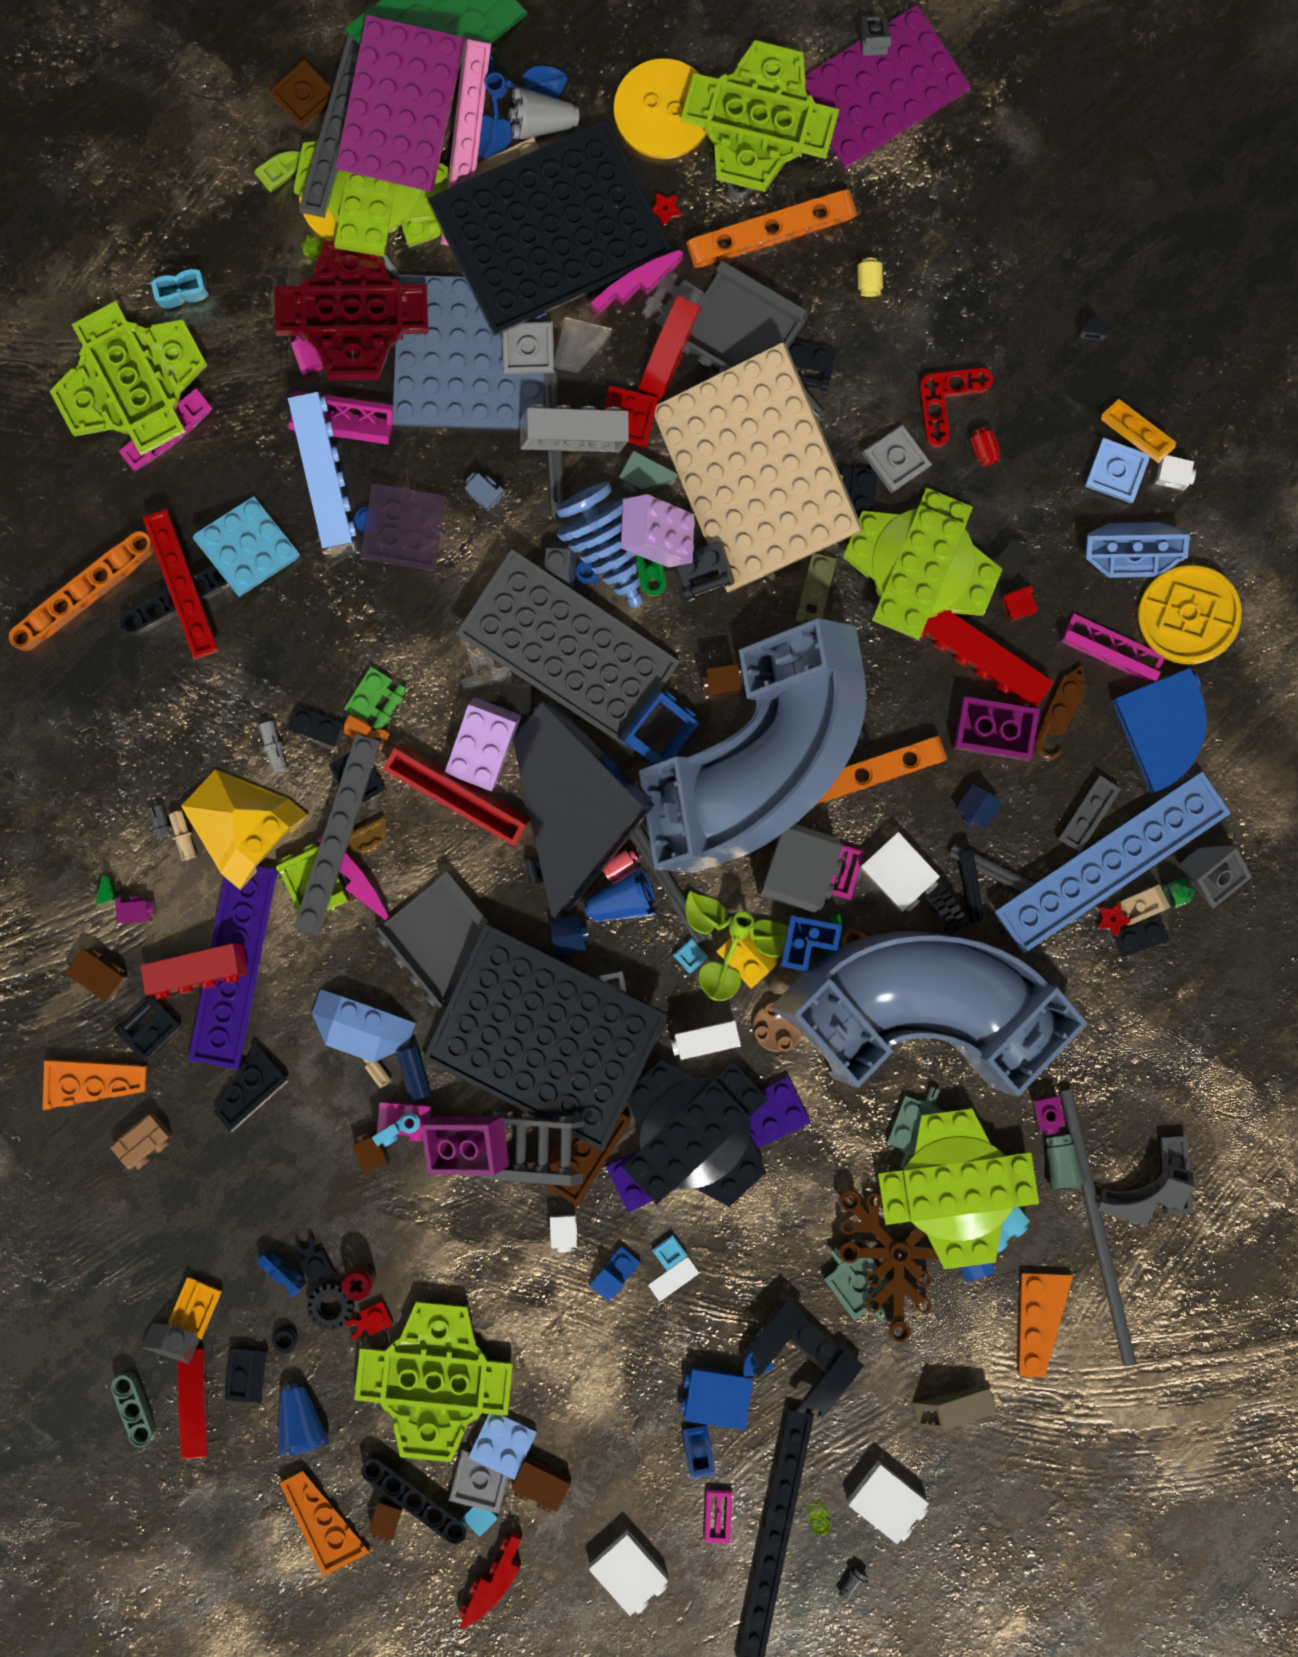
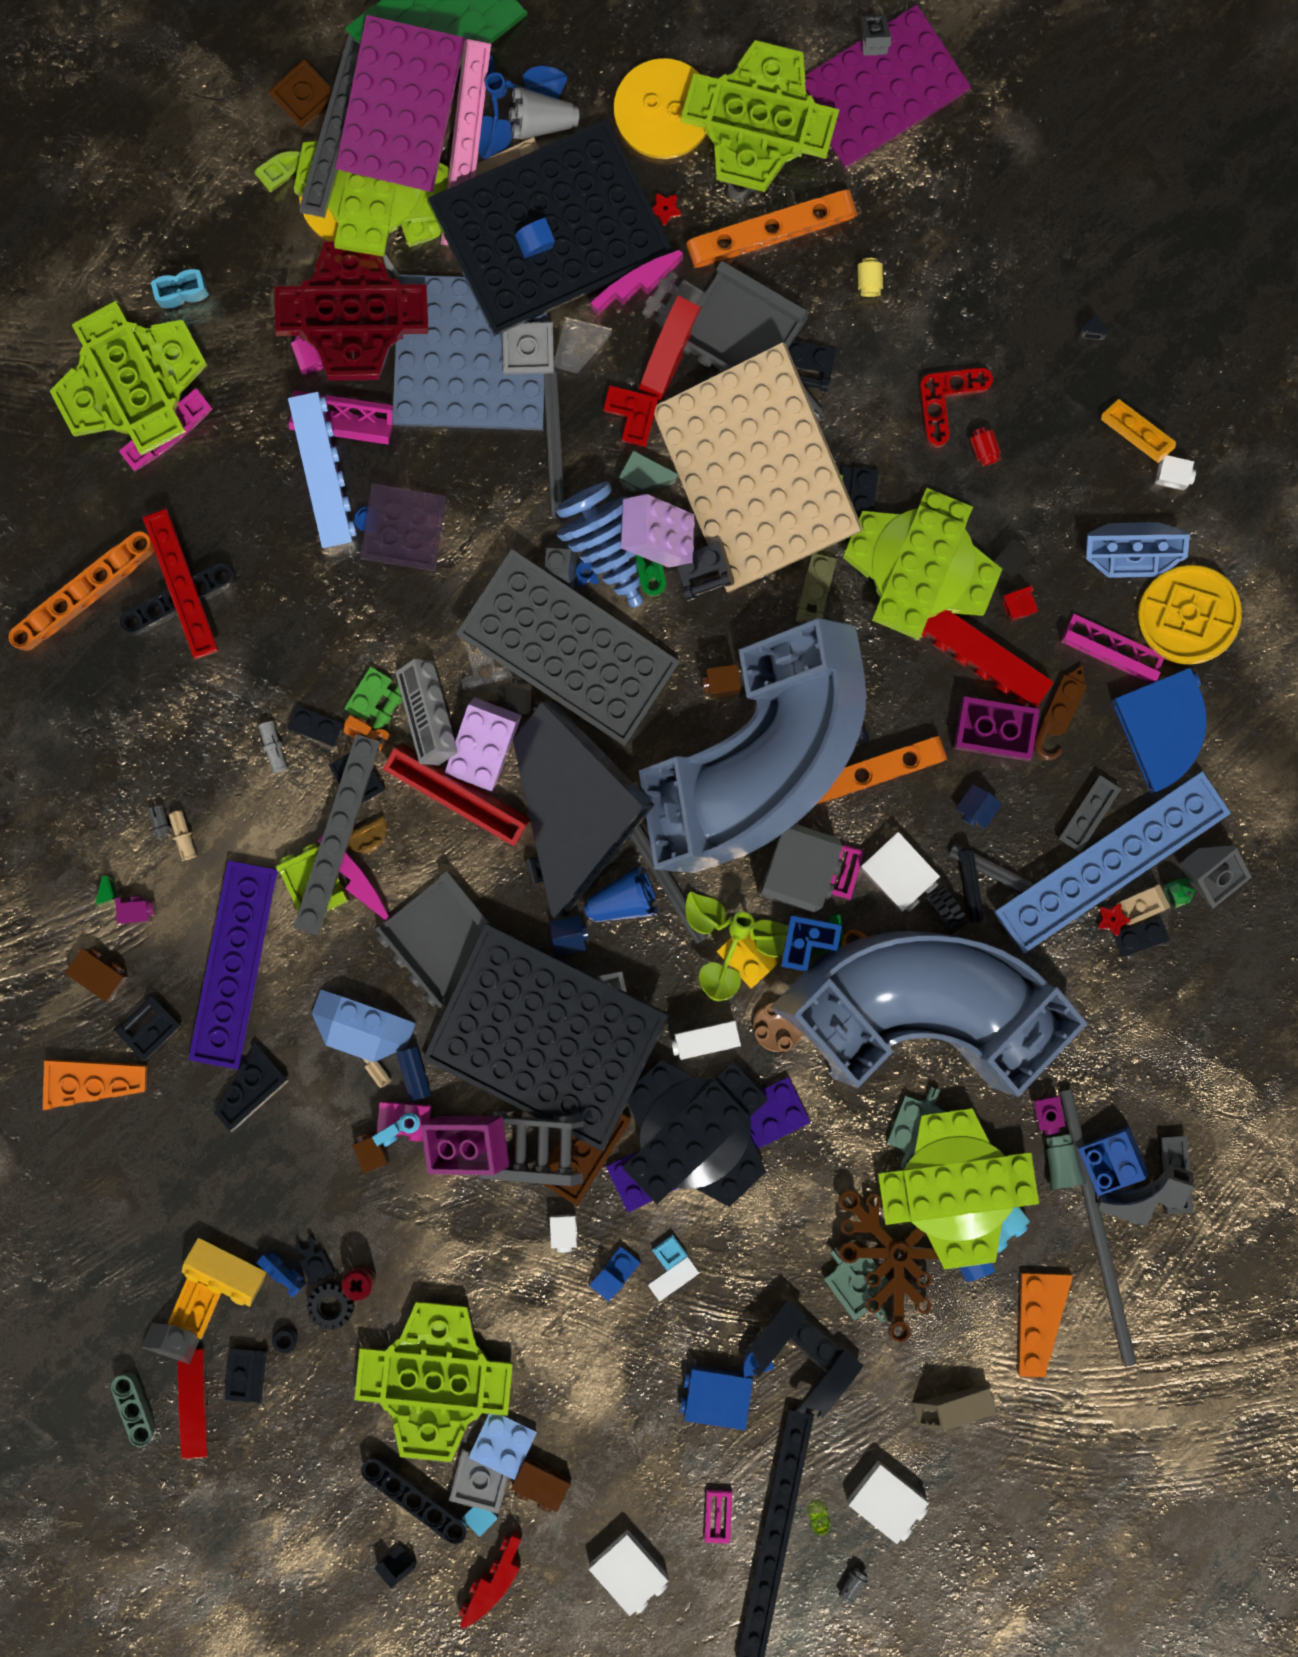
(141, 1141): medium nougat brick -> none
(194, 970): red brick -> none
(223, 1272): none -> yellow brick
(239, 823): yellow wedge -> none
(246, 546): medium azure plate -> none
(299, 1423): blue cone -> none
(311, 247): clear neon green plate -> none
(323, 1528): orange wing -> none
(373, 1319): red plate -> none
(385, 1520): reddish brown brick -> none
(395, 1566): none -> black panel
(426, 712): none -> light grey brick
(483, 491): sand blue brick -> none
(535, 238): none -> blue brick
(574, 429): light grey brick -> none
(621, 864): coral brick -> none
(675, 743): blue window -> none
(690, 956): medium azure tile -> none
(699, 1452): blue slope -> none
(896, 458): light grey tile -> none
(1114, 1161): none -> blue slope
(1117, 470): light blue plate -> none

